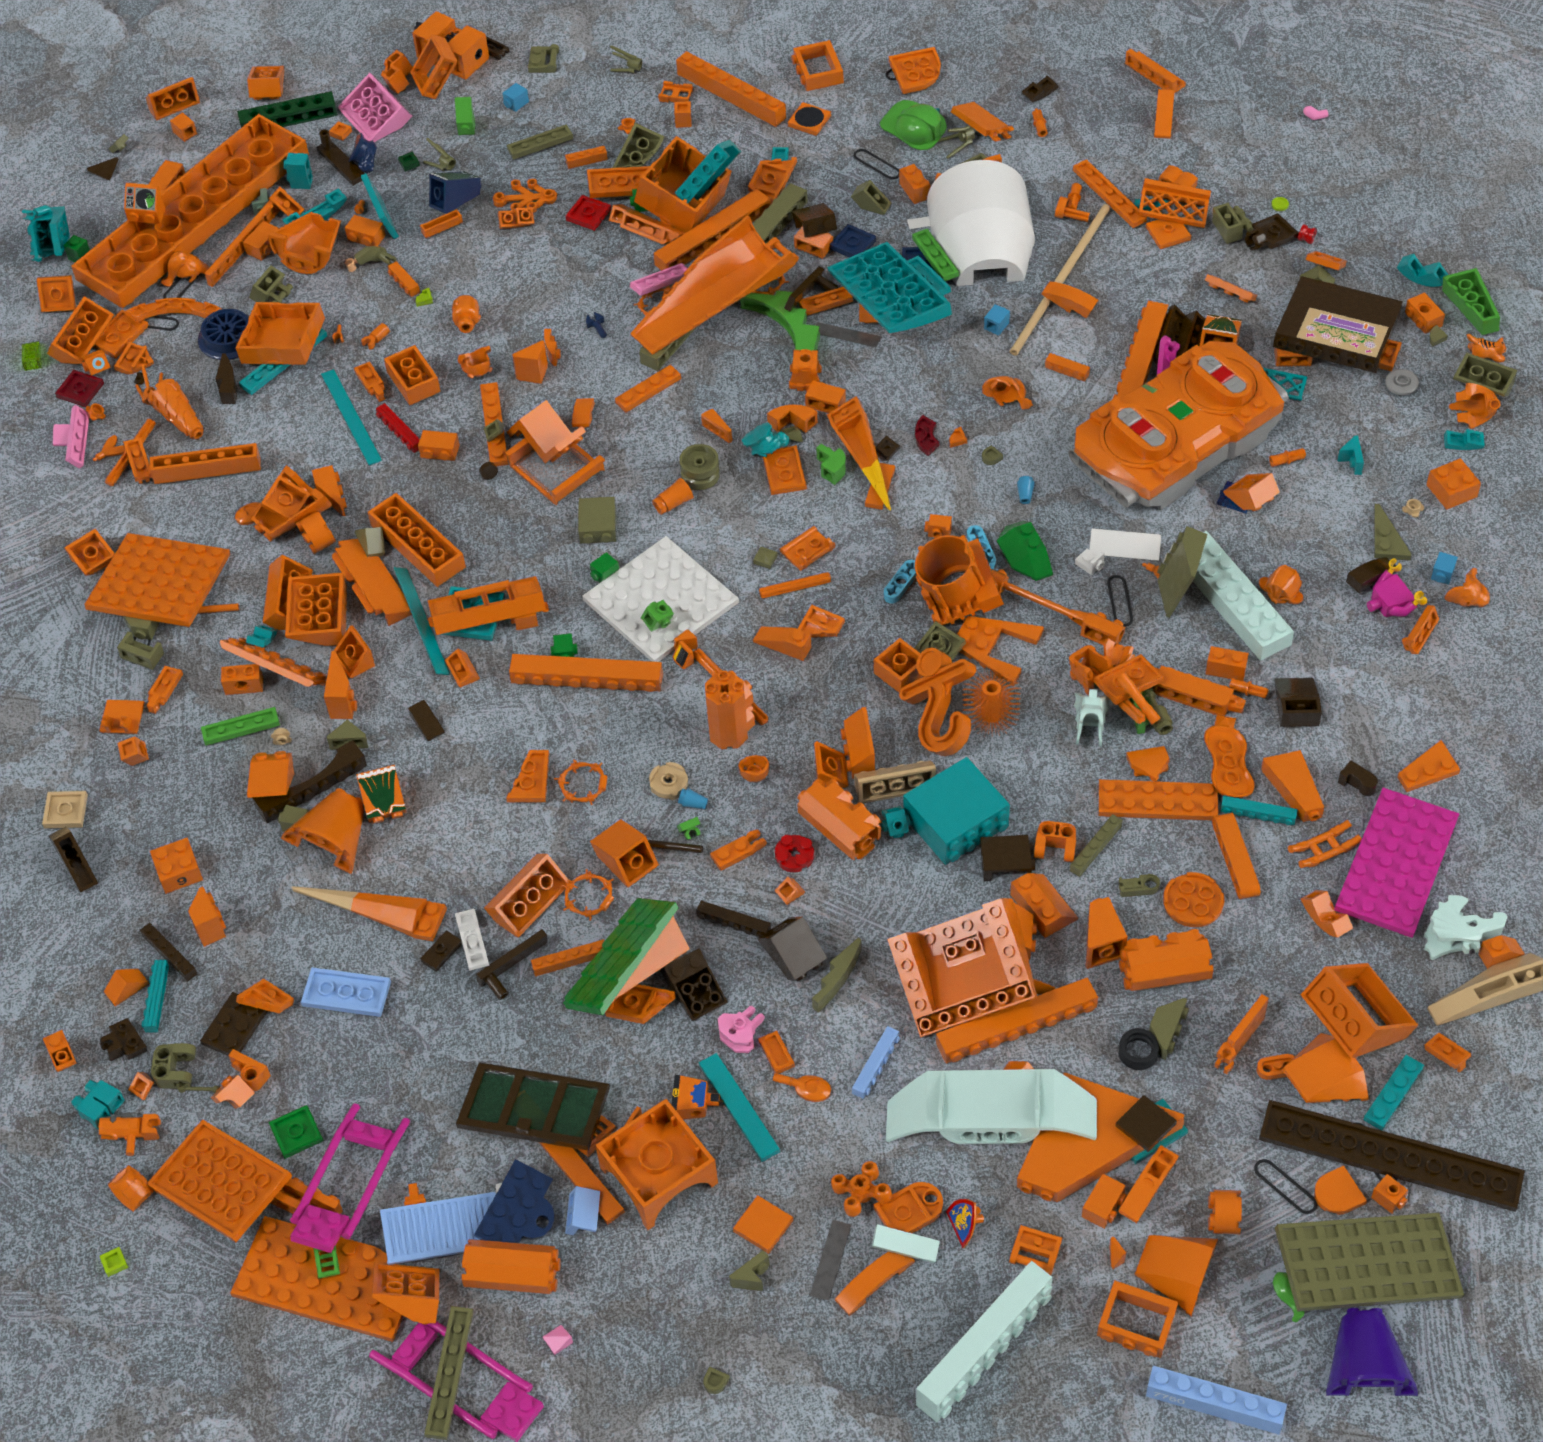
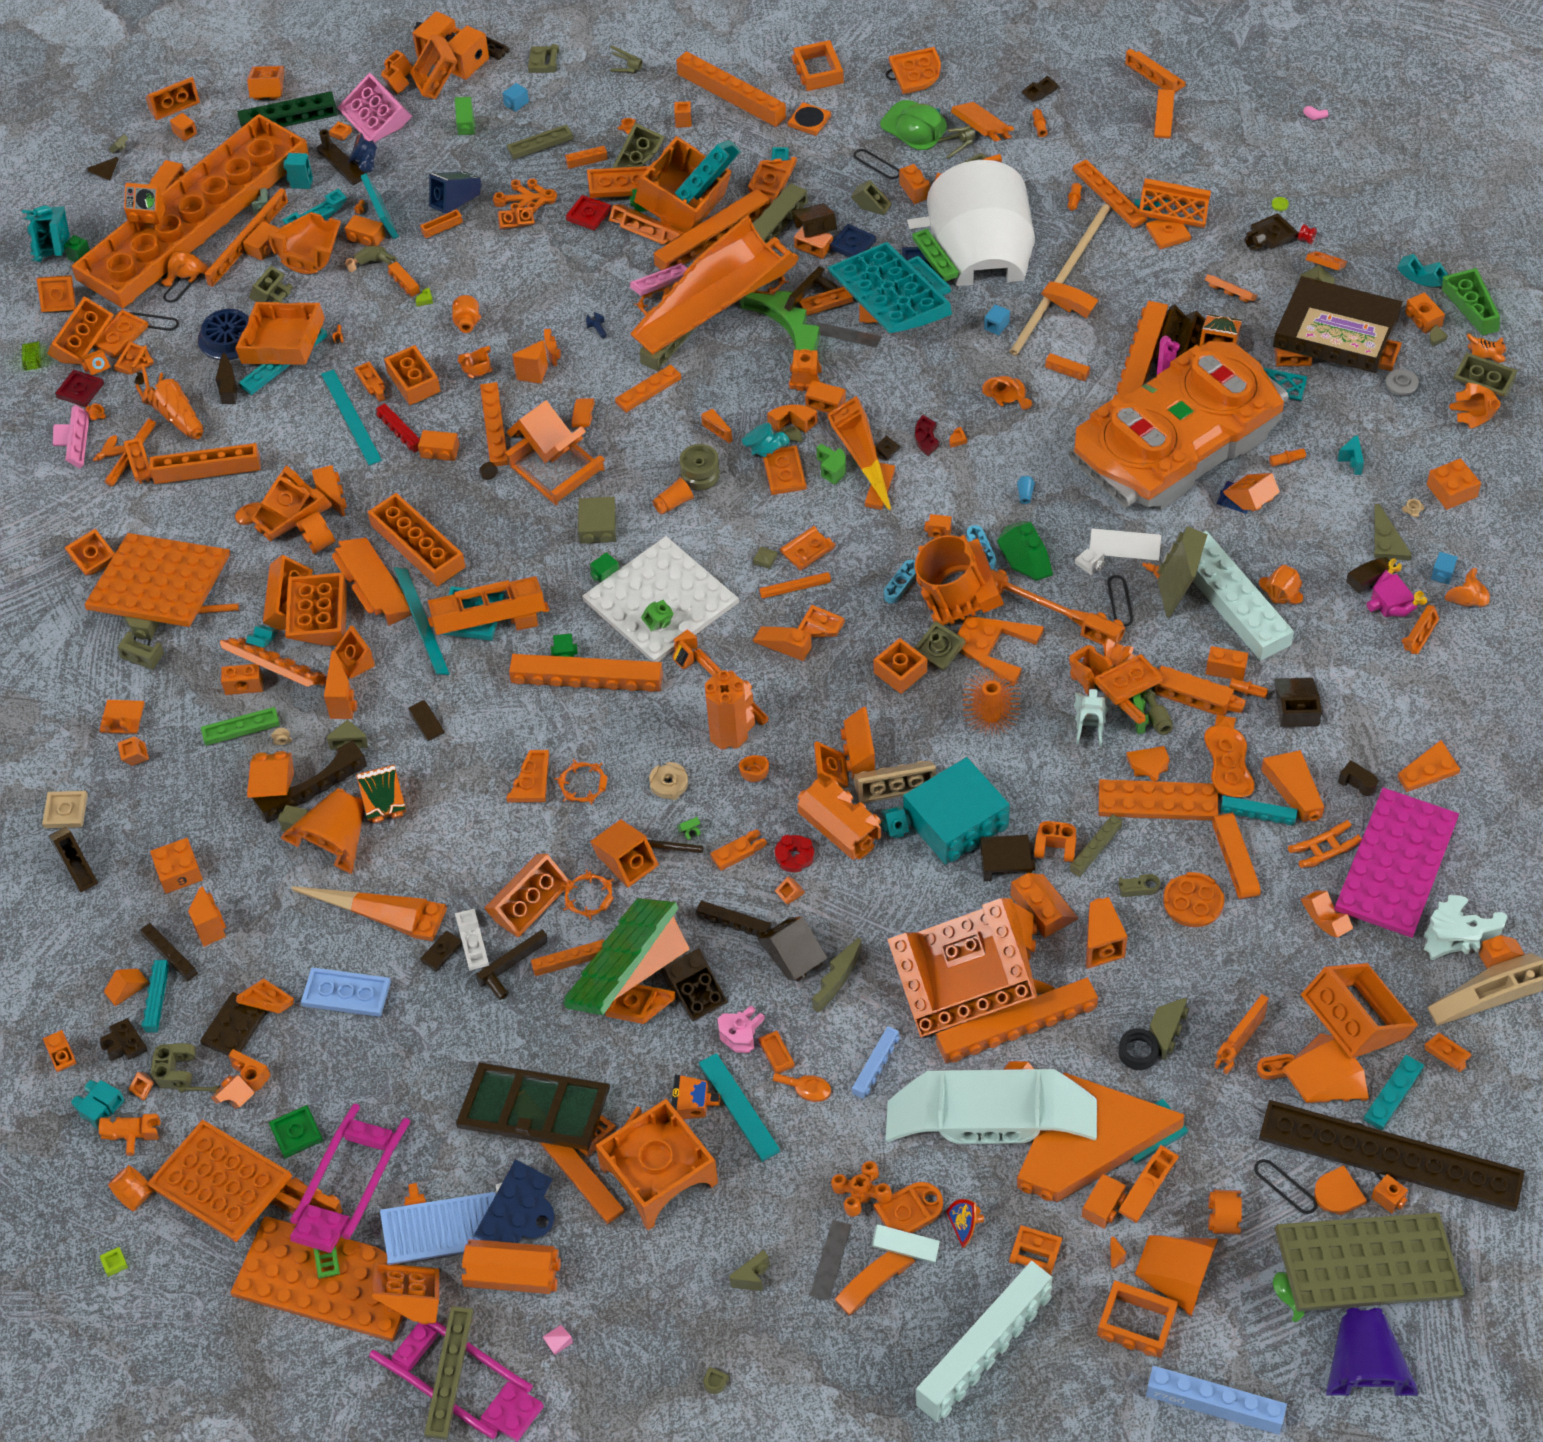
(163, 688): orange hinge -> none
(171, 305): orange tile -> none
(285, 202): orange slope -> none
(371, 541): olive slope -> none
(375, 336): orange bar -> none
(408, 161): dark green plate -> none
(446, 161): olive plant -> none
(461, 668): orange slope -> none
(494, 429): olive slope -> none
(582, 1210): light blue panel -> none
(667, 85): orange piece -> none
(691, 799): dark azure cone -> none
(763, 1224): orange tile -> none
(936, 684): orange piece -> none
(991, 456): olive tile -> none
(1062, 210): orange piece -> none
(1129, 686): orange piece -> none
(1146, 1123): dark brown tile -> none
(1160, 963): orange brick -> none
(1177, 176): orange brick -> none
(1230, 222): olive brick -> none
(1464, 441): teal slope -> none

